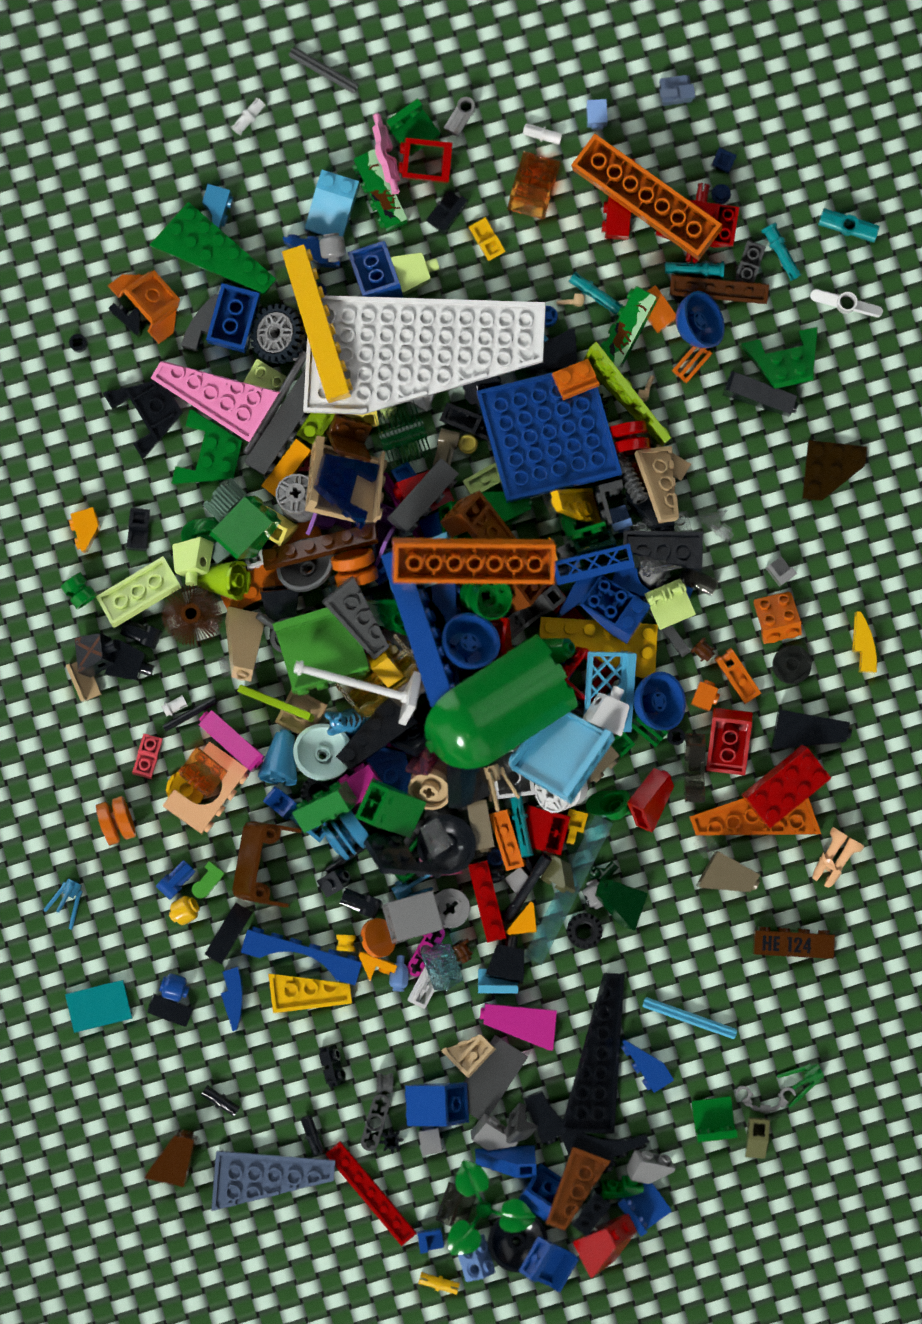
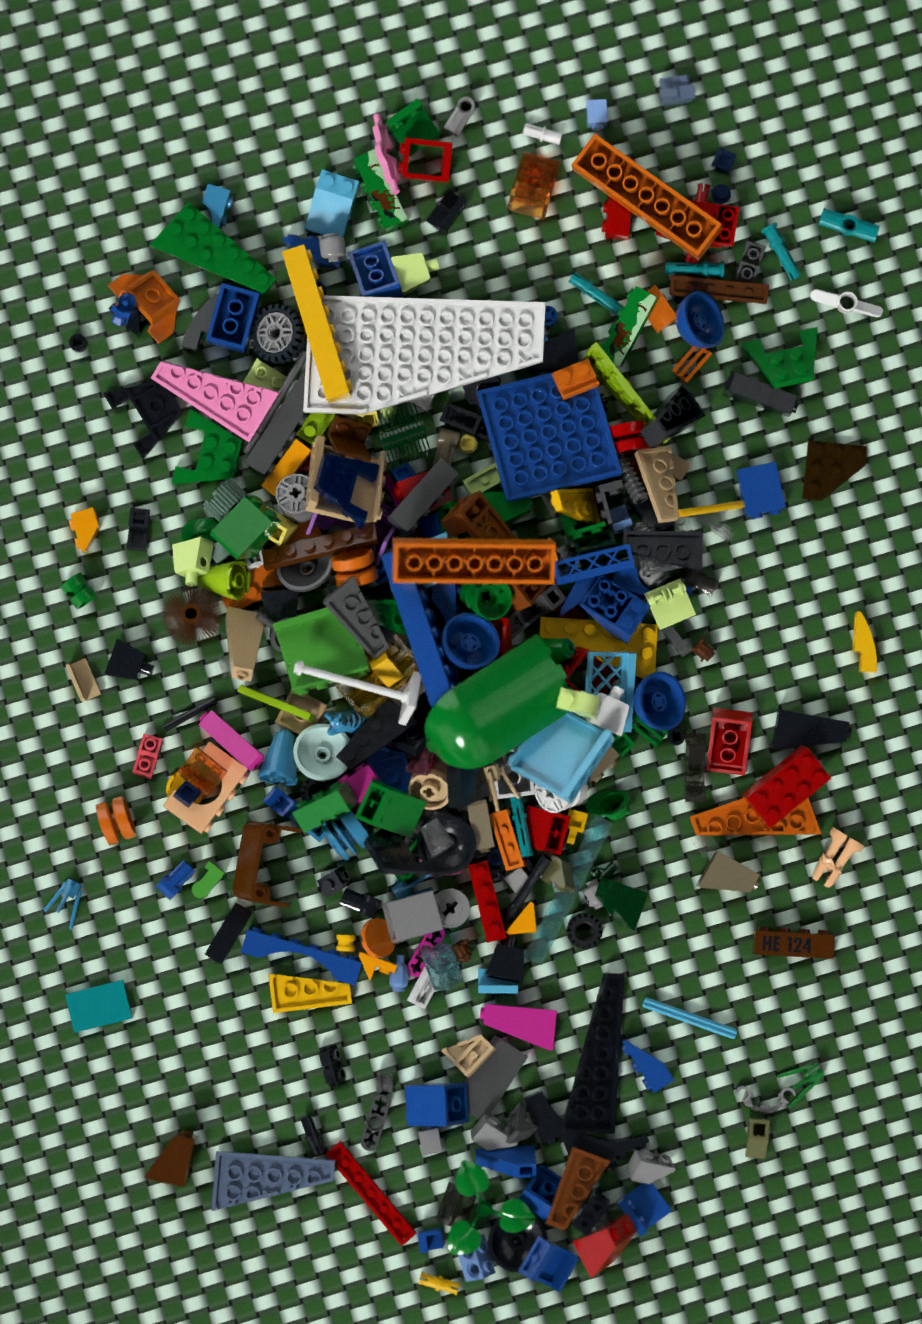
(95, 653): black torso -> none
(124, 309): none -> blue hips
(138, 592): yellowish green plate -> none
(145, 635): black piece -> none
(169, 1010): black slope -> none
(174, 705): white pin -> none
(174, 987): blue head -> none
(184, 910): yellow head -> none
(187, 794): none -> dark blue tile
(220, 1101): black pin -> none
(234, 996): blue slope -> none
(248, 116): white pin -> none
(323, 70): dark grey axle -> none
(341, 861): black bar -> none
(390, 1135): black gear -> none
(486, 239): yellow slope -> none
(578, 300): tan hand -> none
(579, 702): none -> yellowish green brick
(615, 1189): green slope -> none
(644, 394): tan hand -> none
(650, 799): red slope -> none
(673, 416): none -> black wedge
(705, 695): orange brick -> none
(710, 508): none -> yellow bar
(713, 1119): green bracket -> none
(738, 676): orange plate -> none
(760, 490): none -> blue brick
(778, 617): orange bracket -> none
(780, 571): light grey panel -> none
(792, 664): pearl dark grey tile -> none

